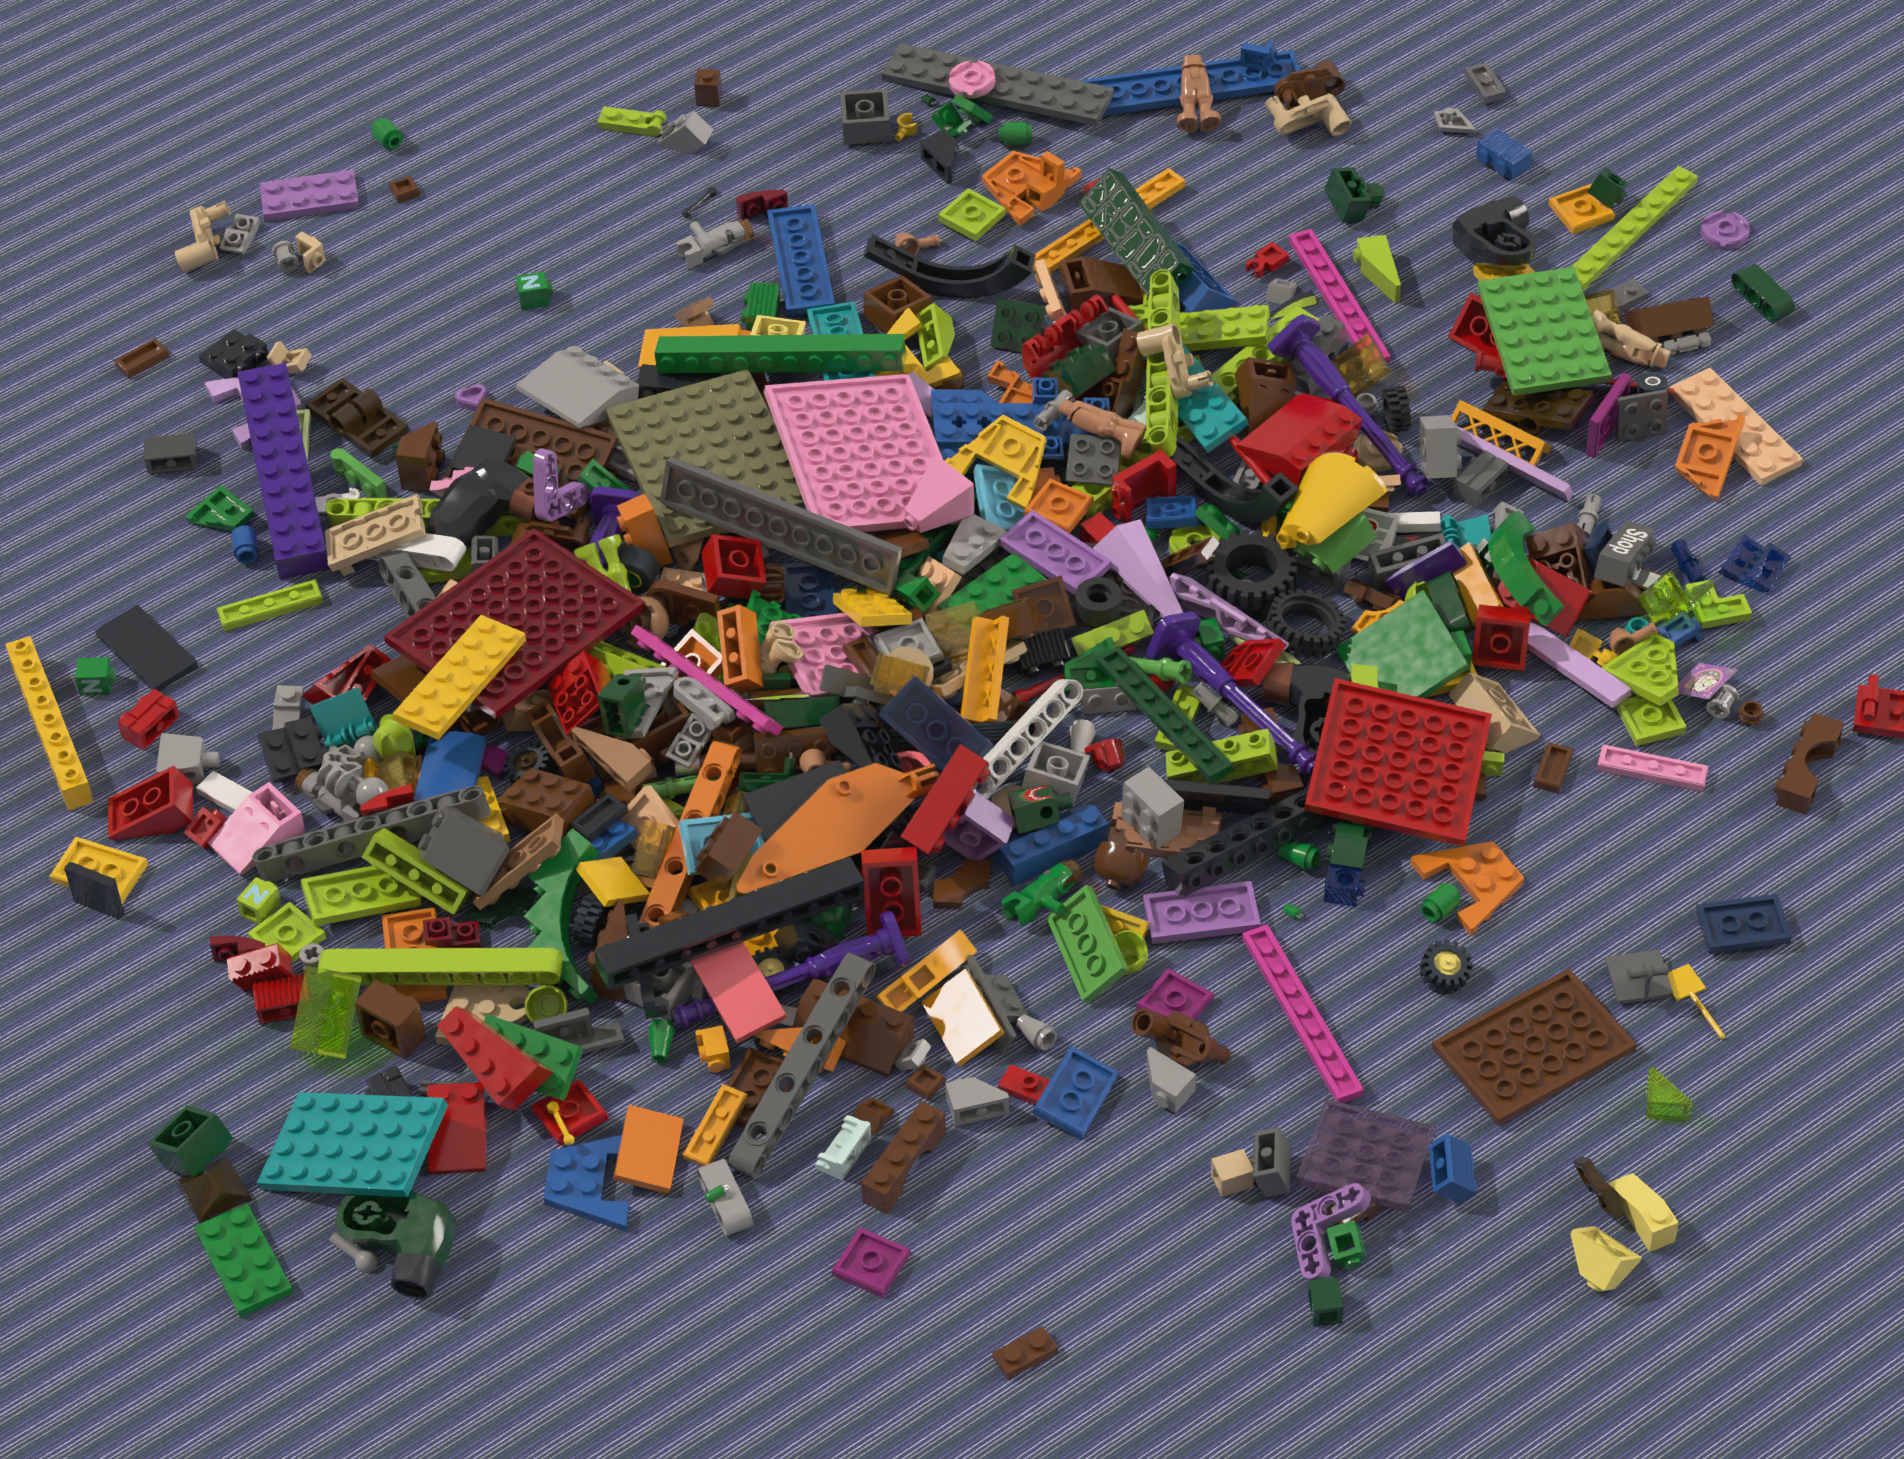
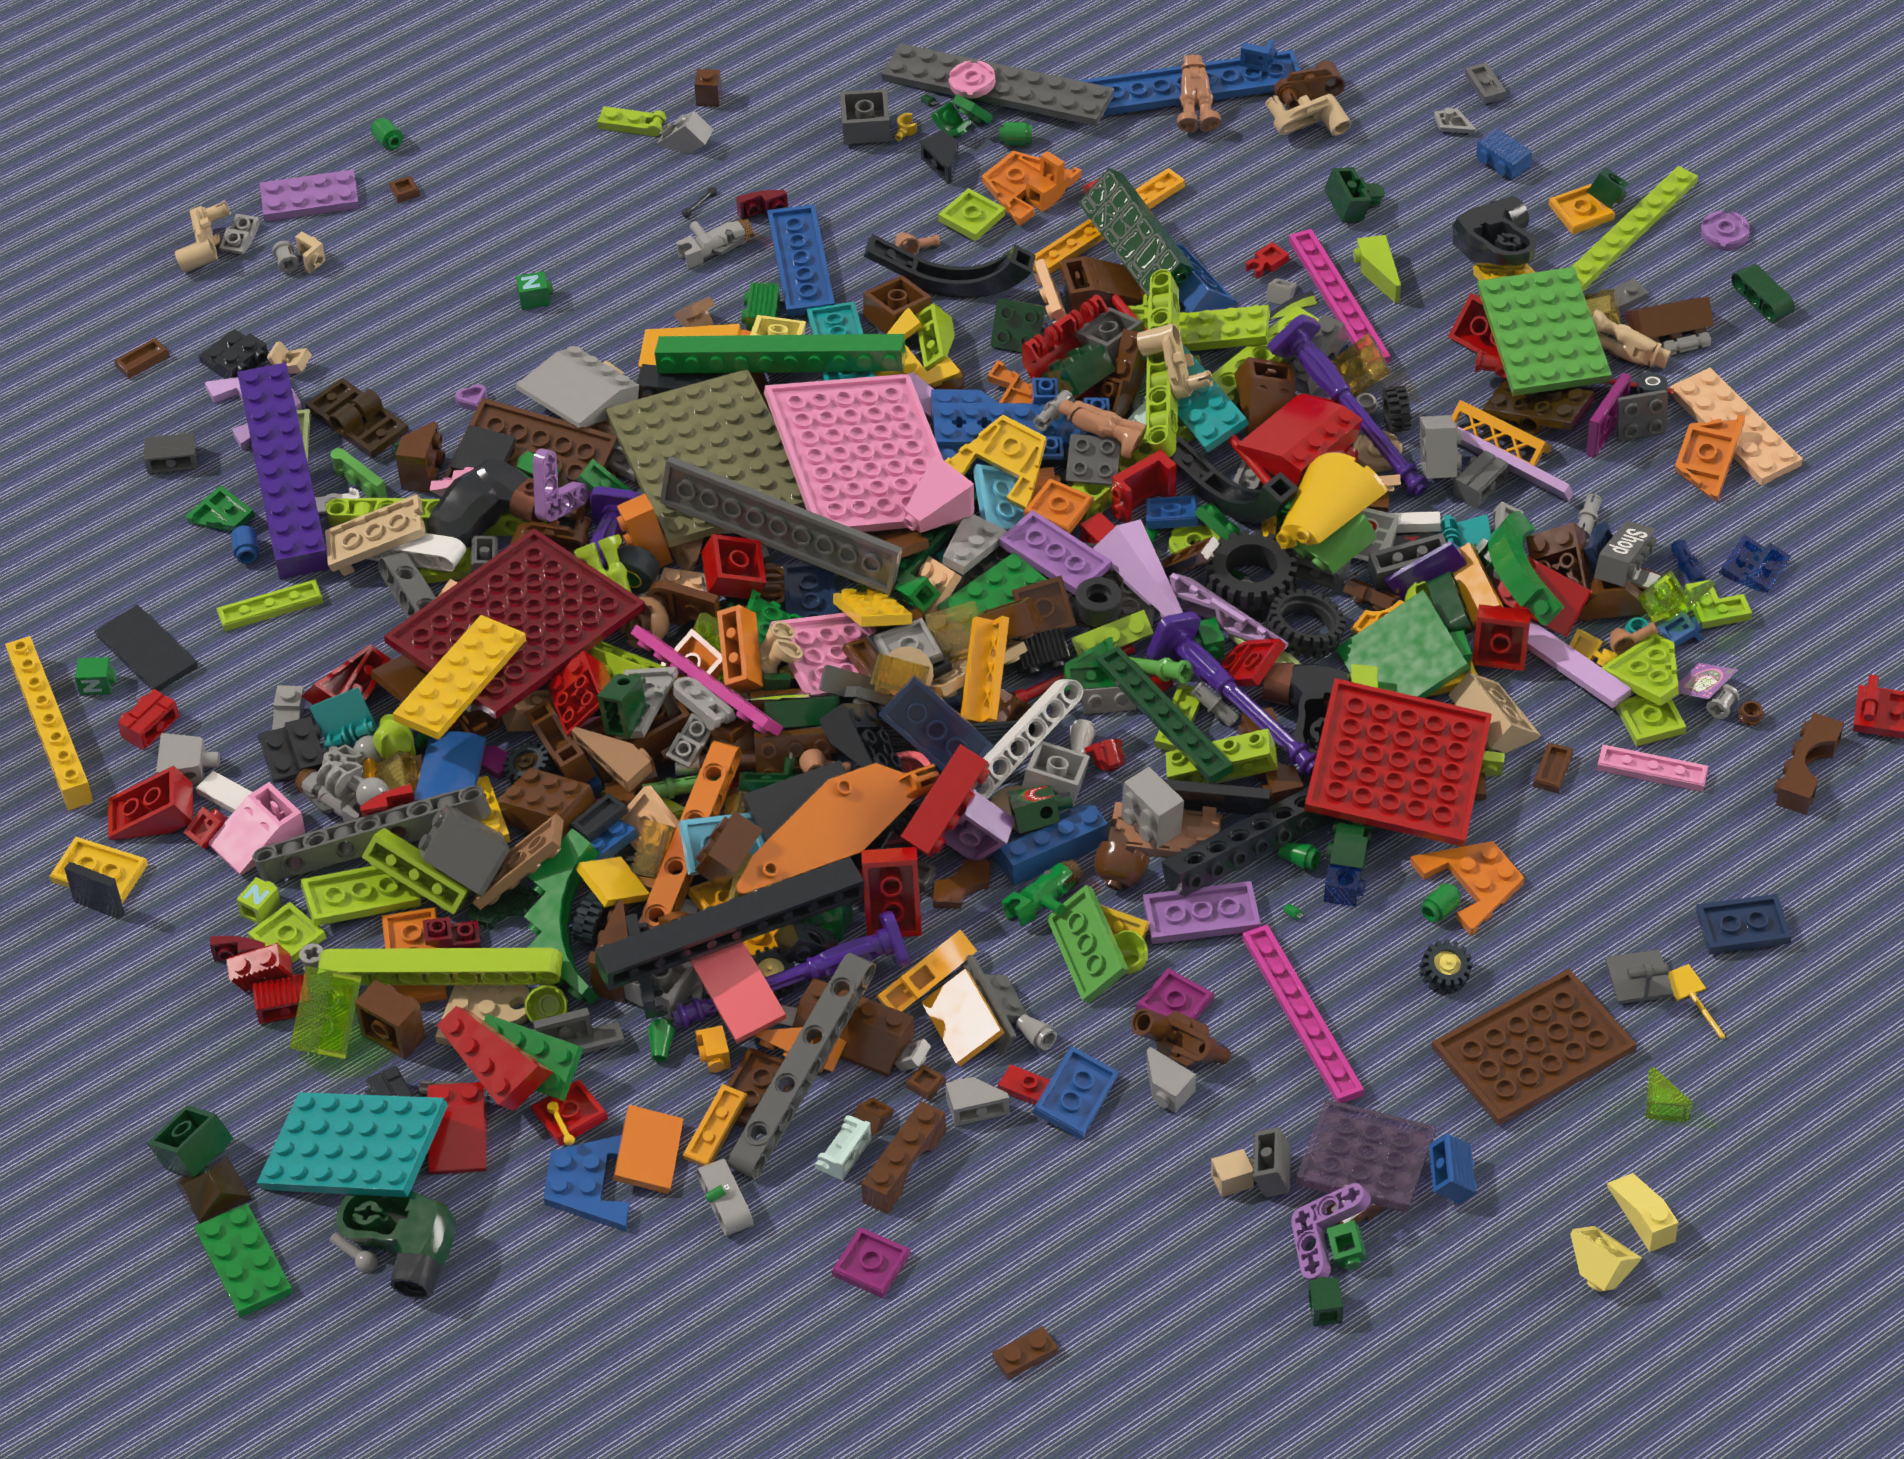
(1594, 1182): dark brown tile -> none

